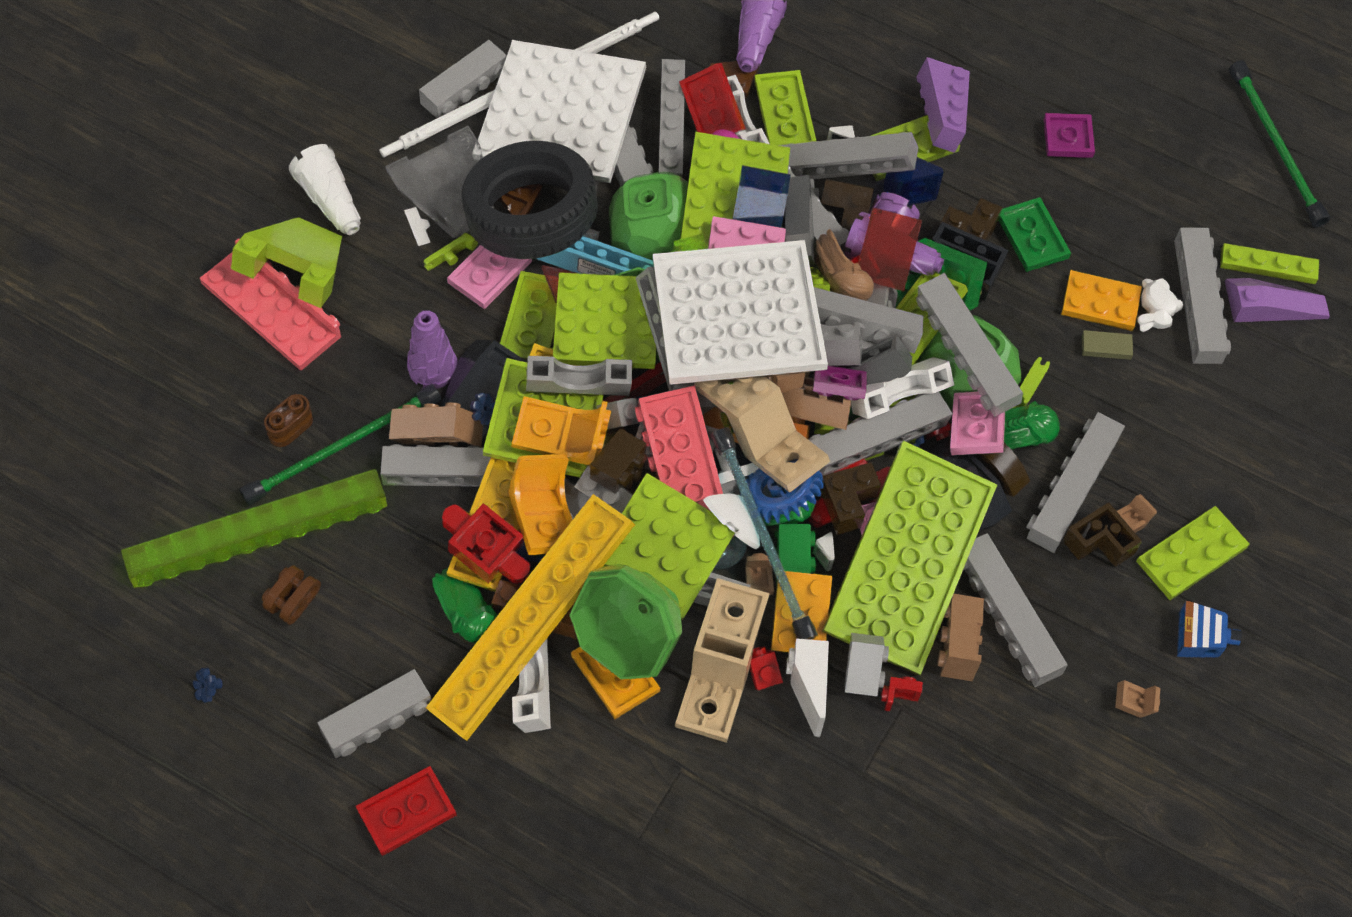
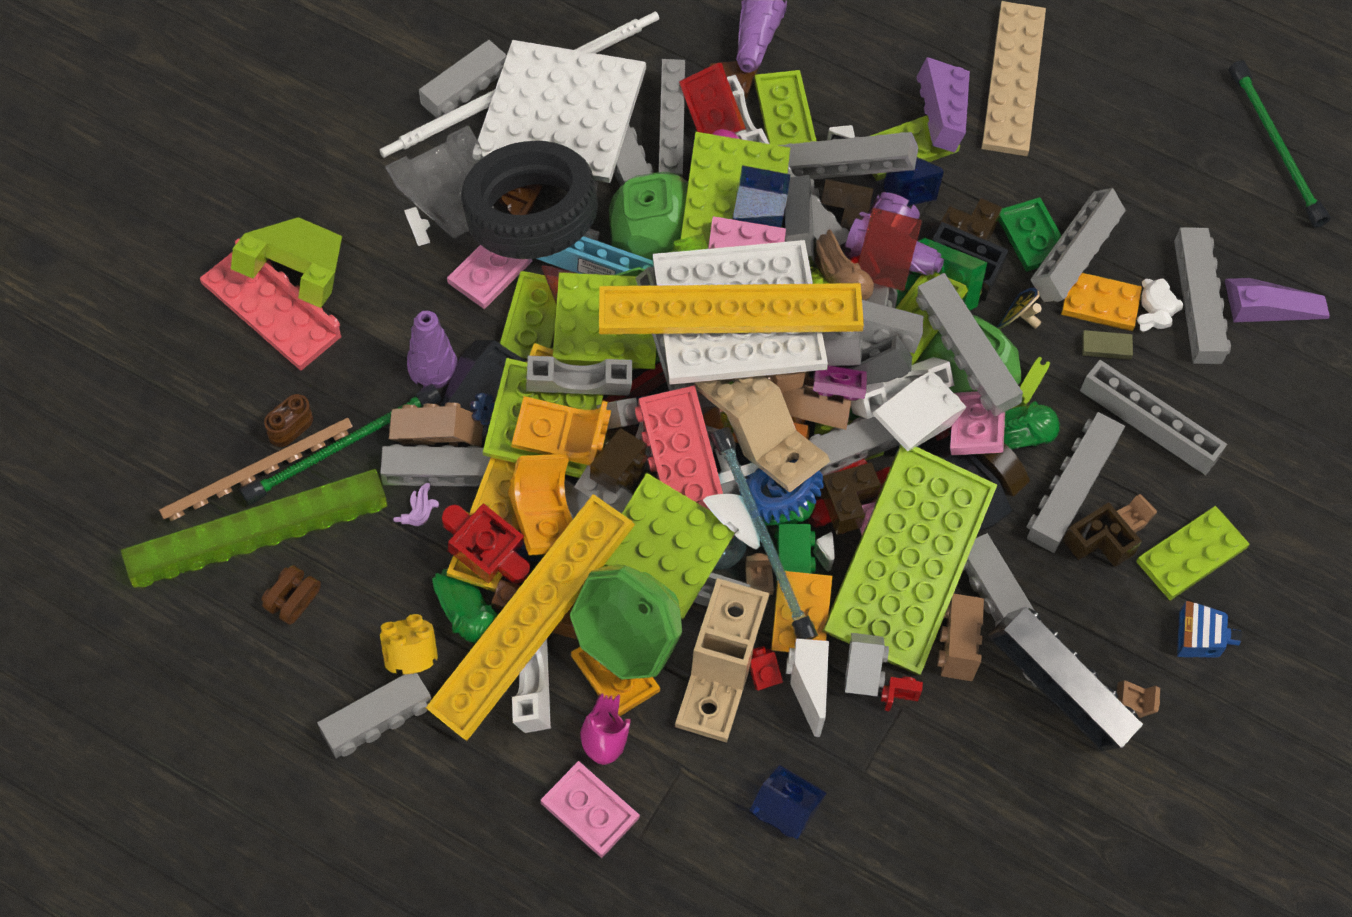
(206, 685): dark blue plant -> none
(247, 474): none -> medium nougat plate
(325, 185): white cone -> none
(406, 810): red plate -> none
(408, 645): none -> yellow brick
(421, 508): none -> lavender piece
(449, 252): lime piece -> none
(590, 809): none -> bright pink plate
(603, 735): none -> dark pink helmet
(730, 308): none -> yellow plate
(787, 802): none -> clear blue slope
(920, 411): none -> white slope
(1014, 79): none -> tan plate
(1023, 307): none -> shield
(1065, 679): none -> brick
(1069, 135): magenta plate -> none
(1078, 245): none -> light grey brick
(1153, 417): none -> light grey brick
(1269, 263): lime plate -> none

